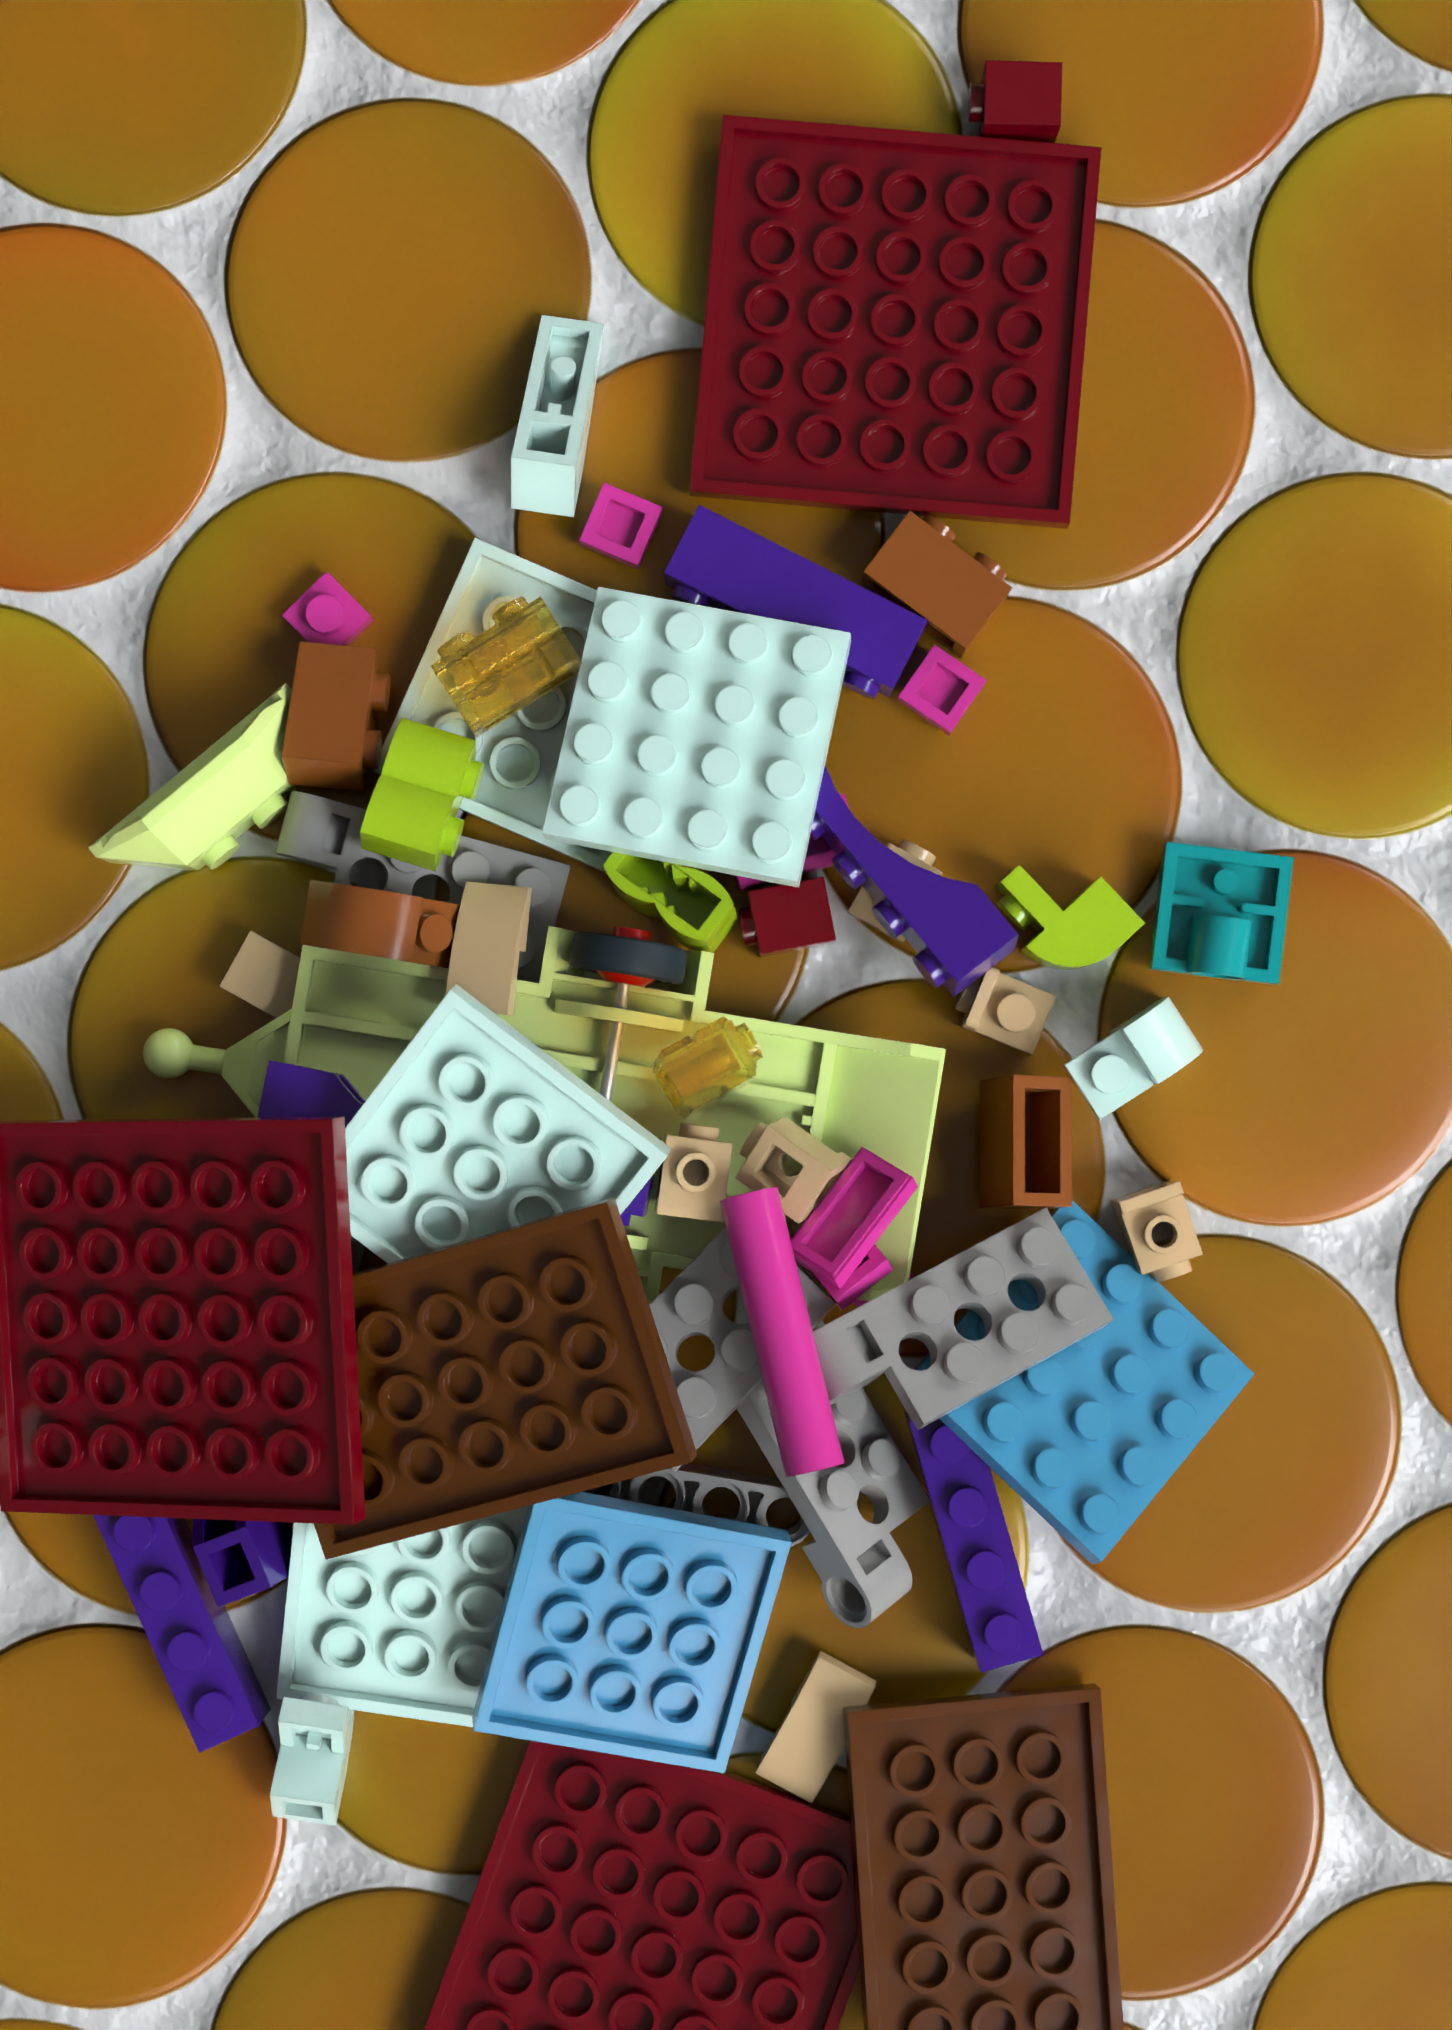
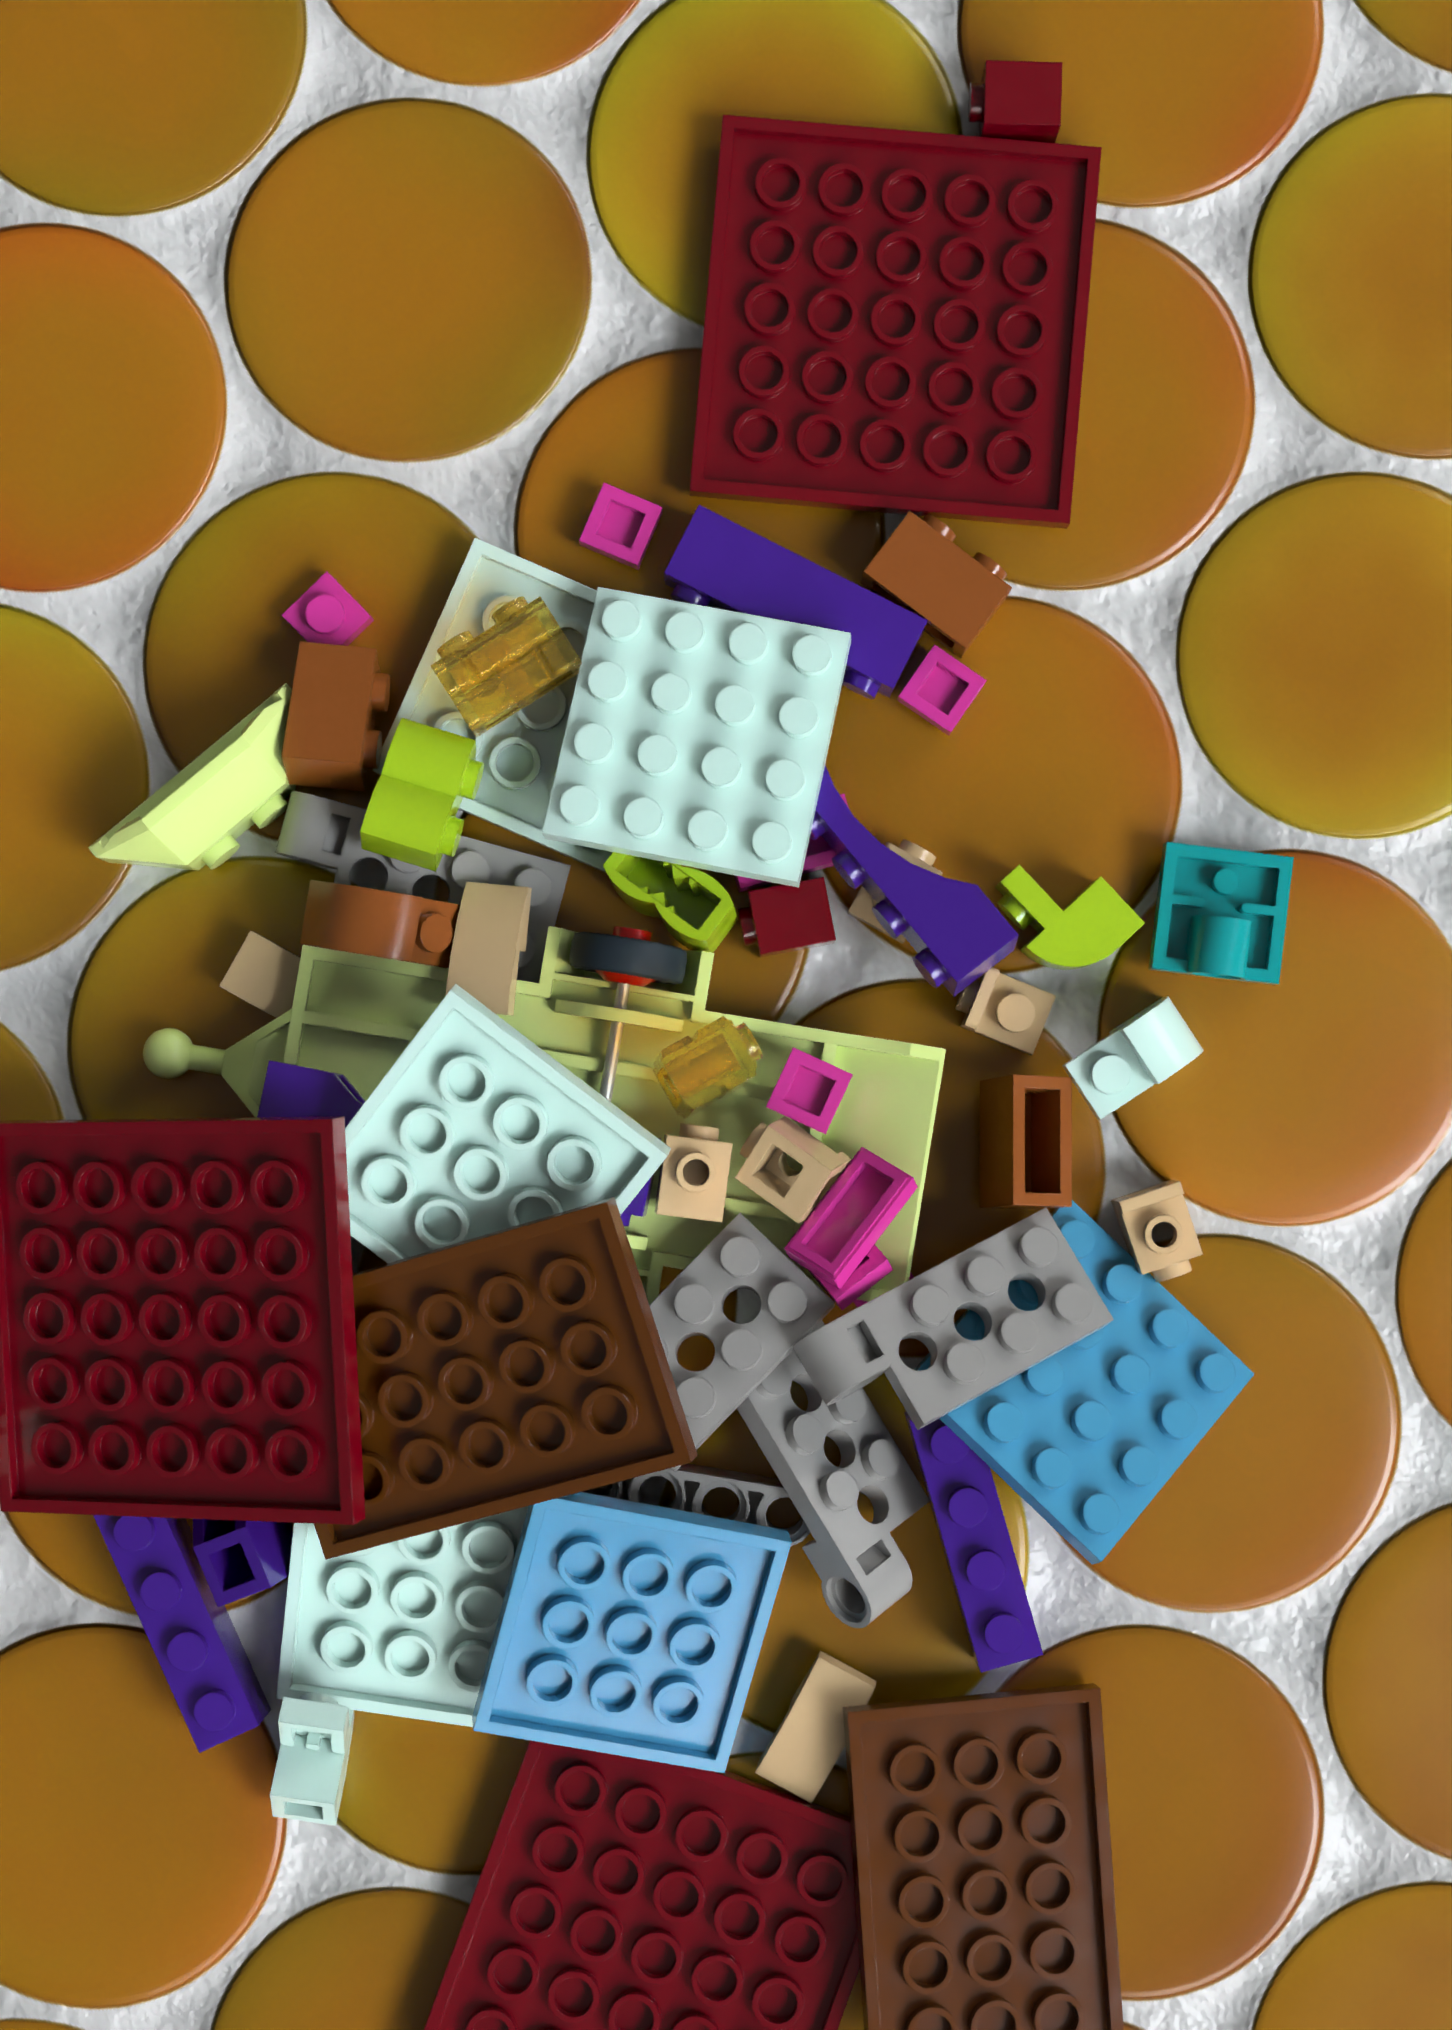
(556, 416): light aqua slope -> none
(781, 1332): dark pink piece -> none
(809, 1090): none -> dark pink plate

